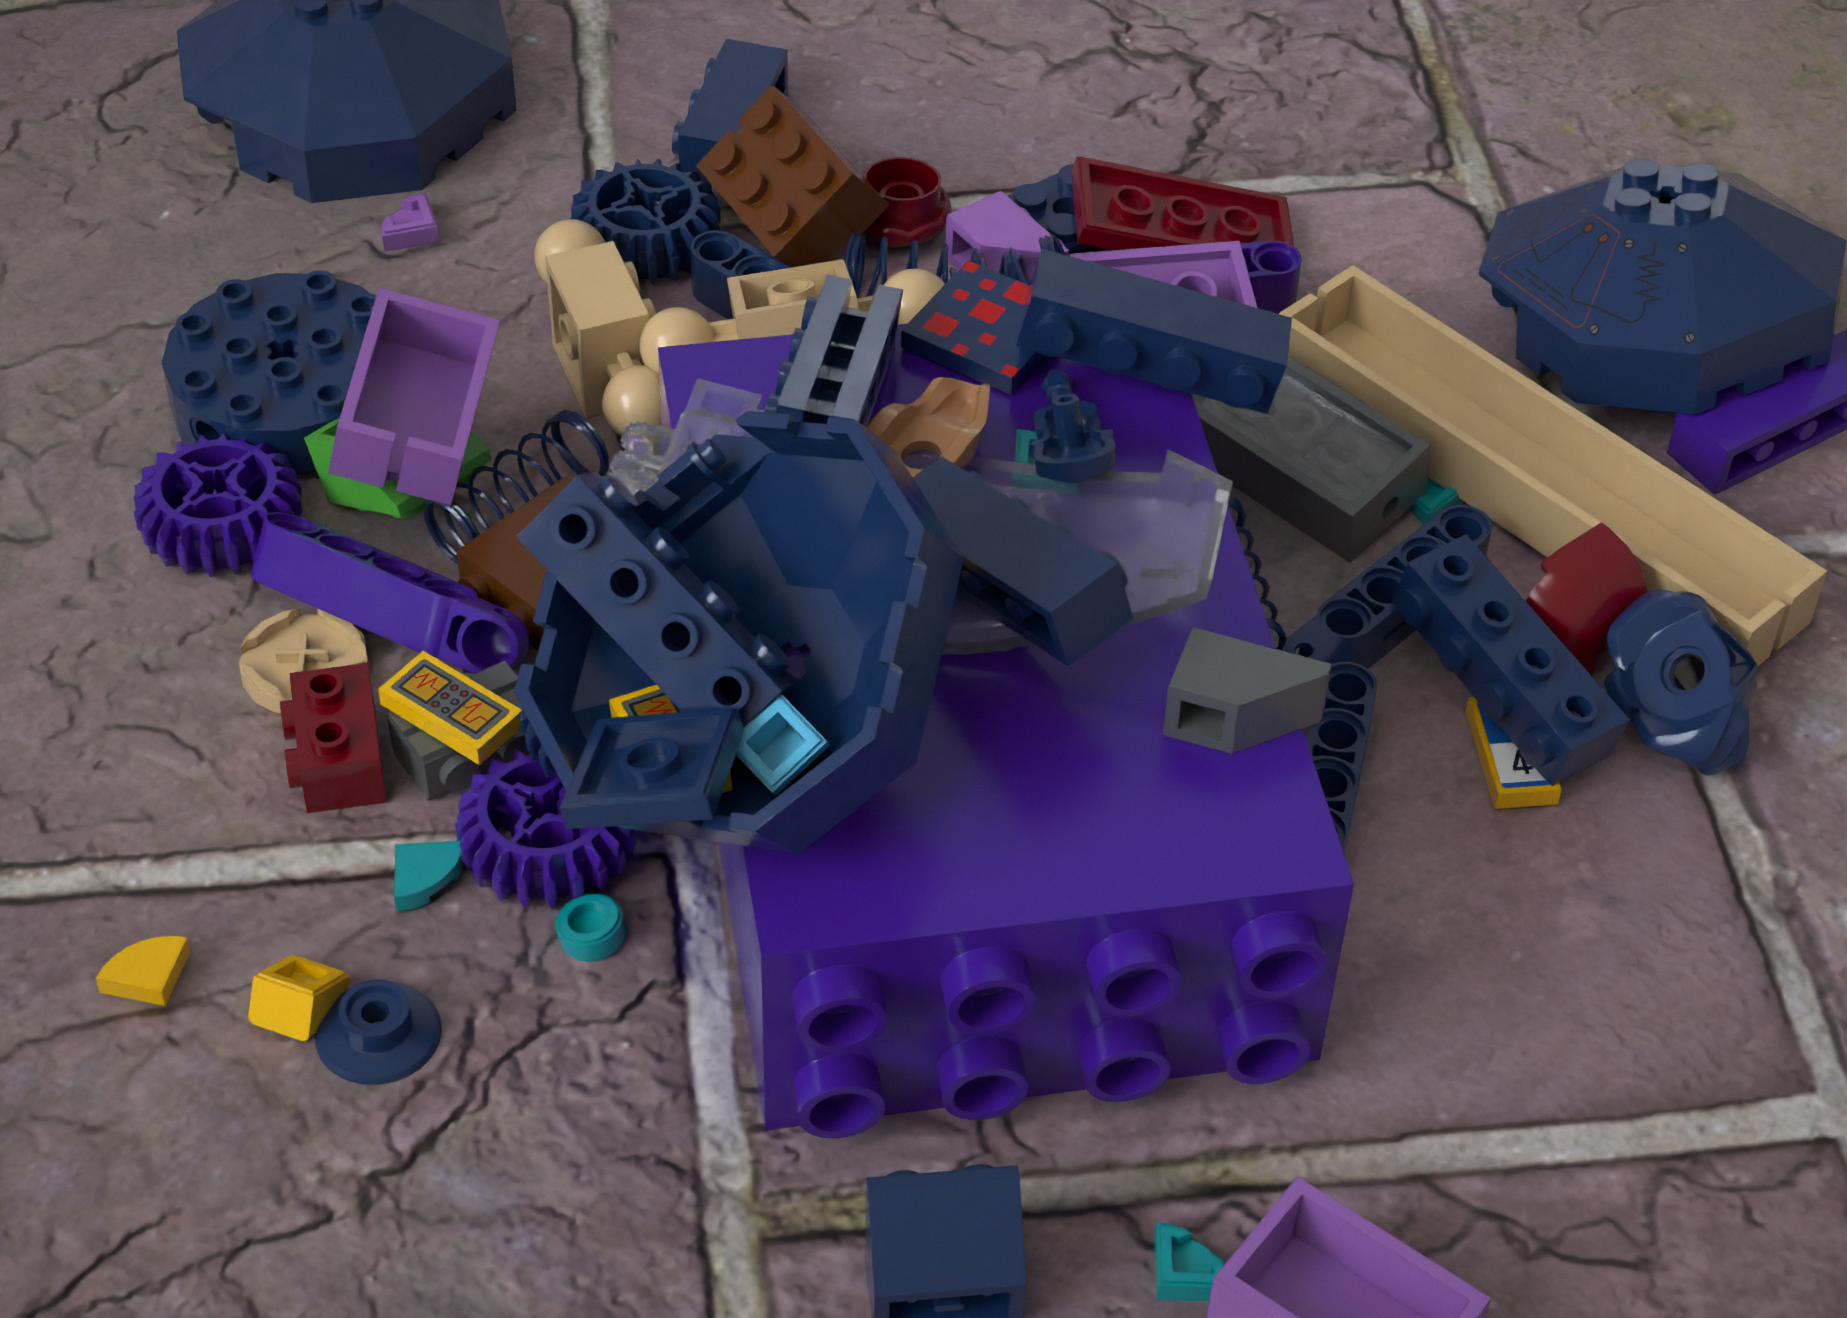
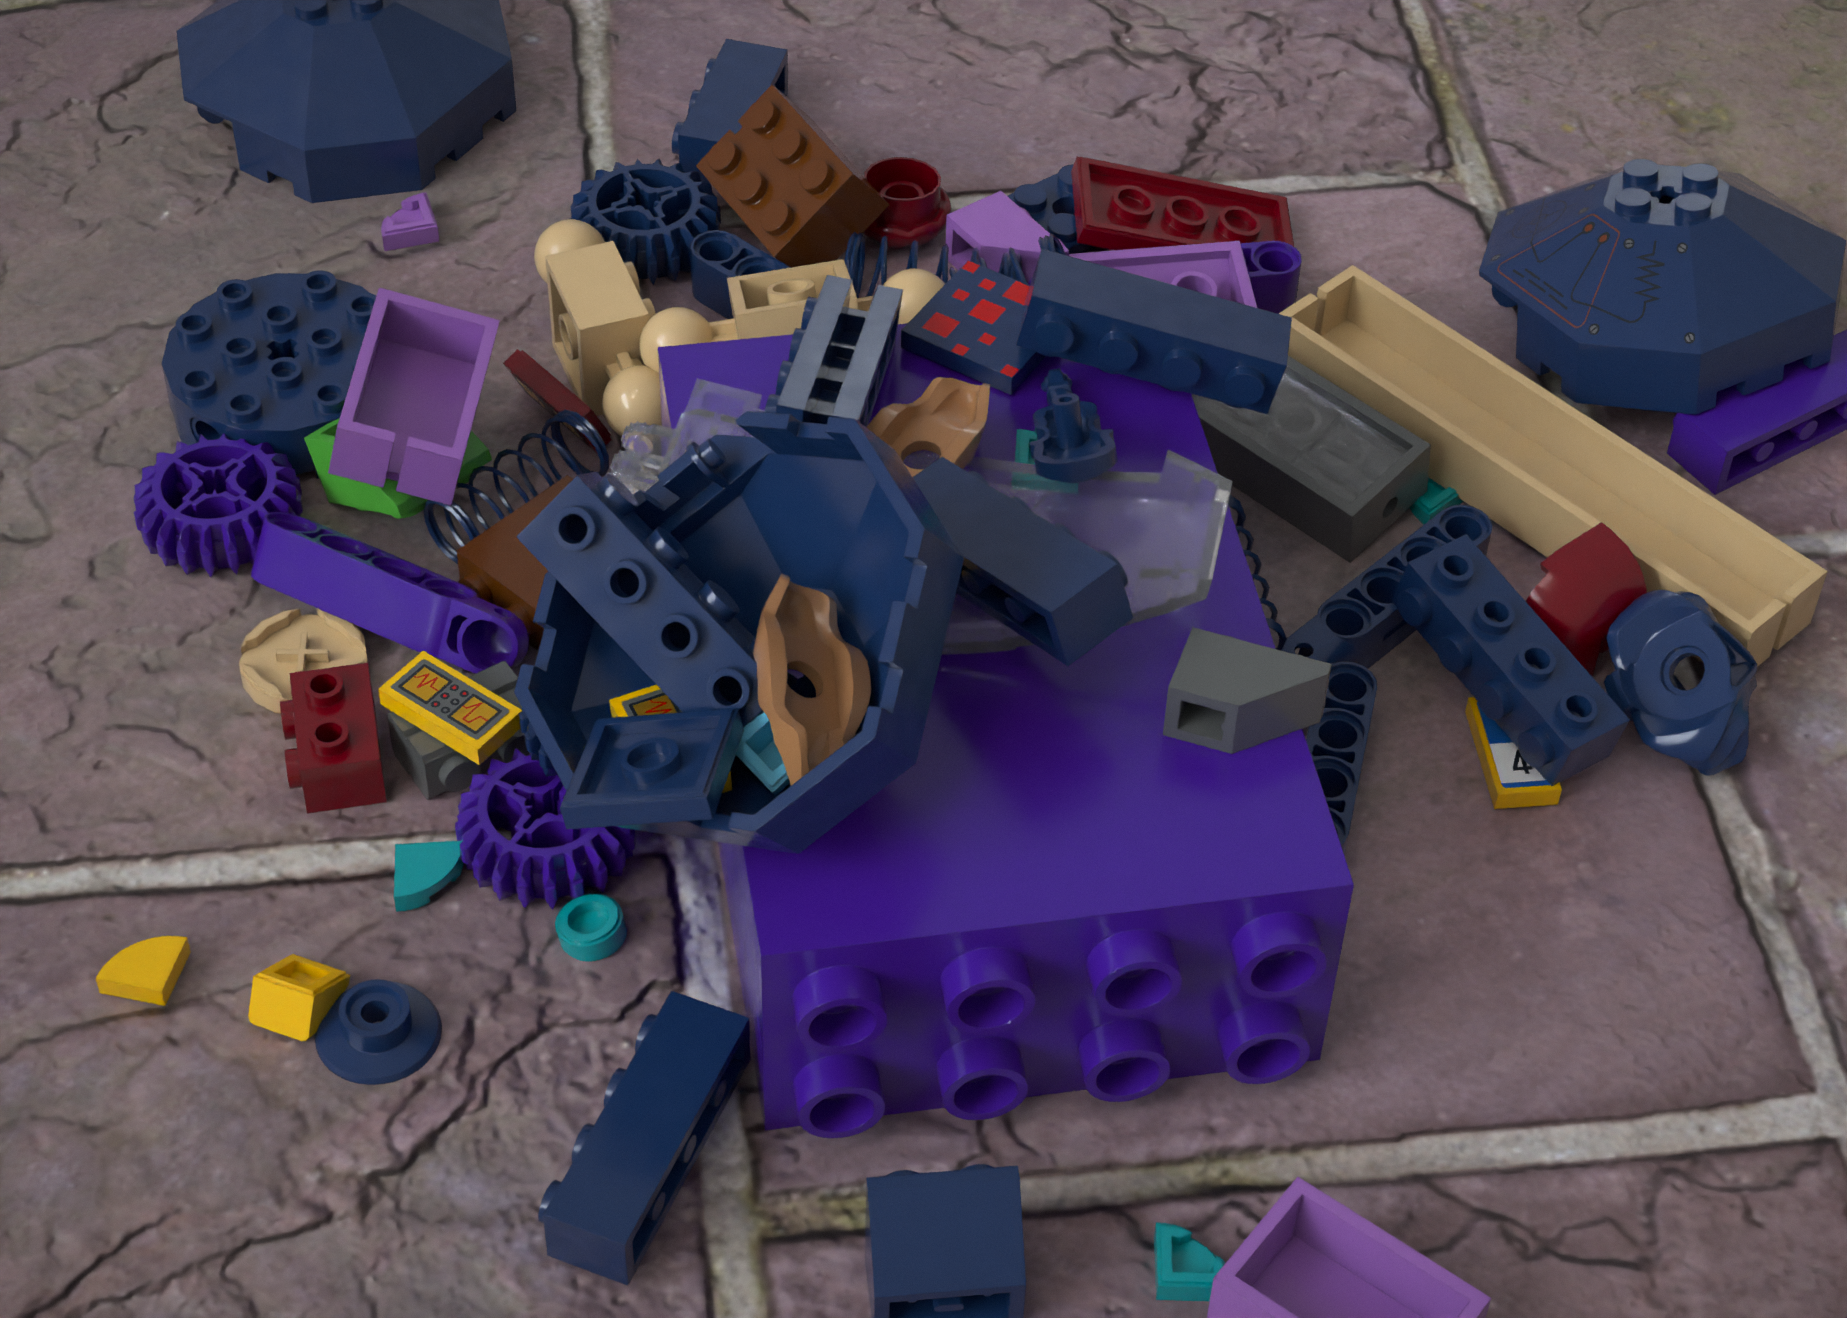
(552, 394): none -> dark red tile
(646, 1137): none -> dark blue brick
(802, 634): none -> medium nougat piece

